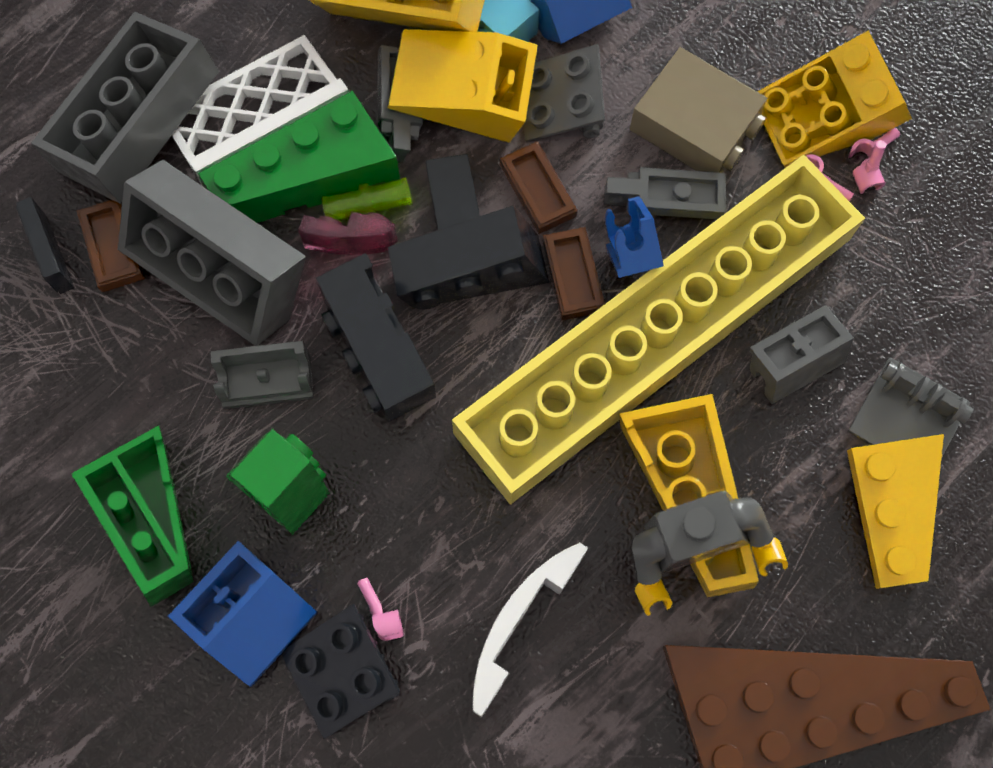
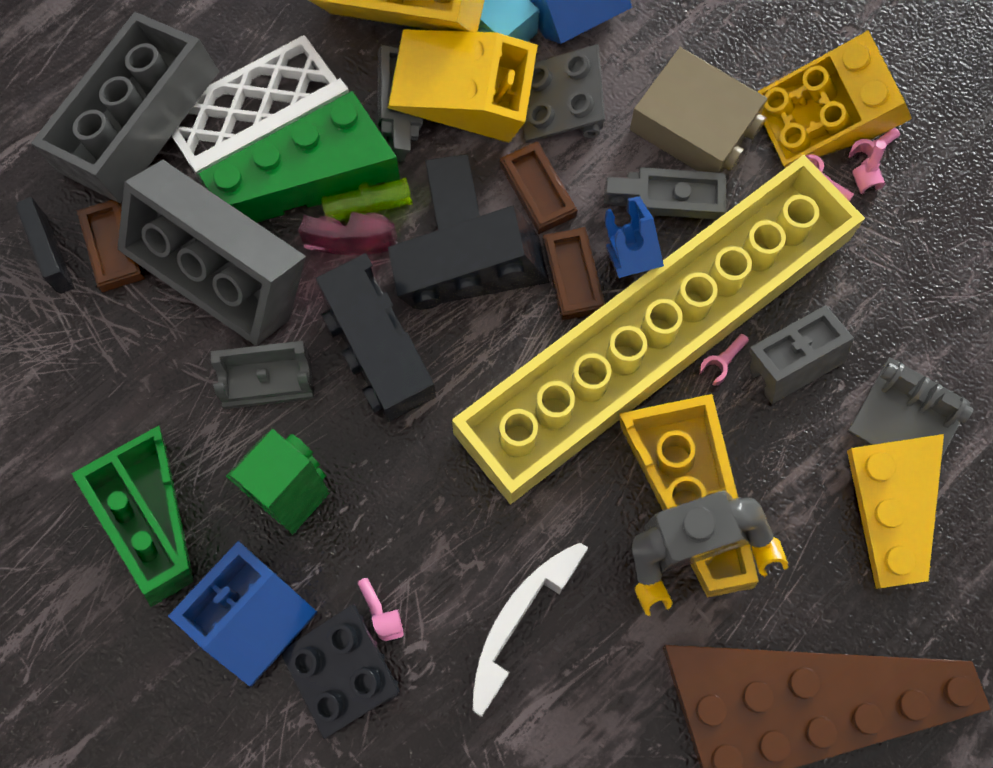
(725, 358): none -> bright pink hand

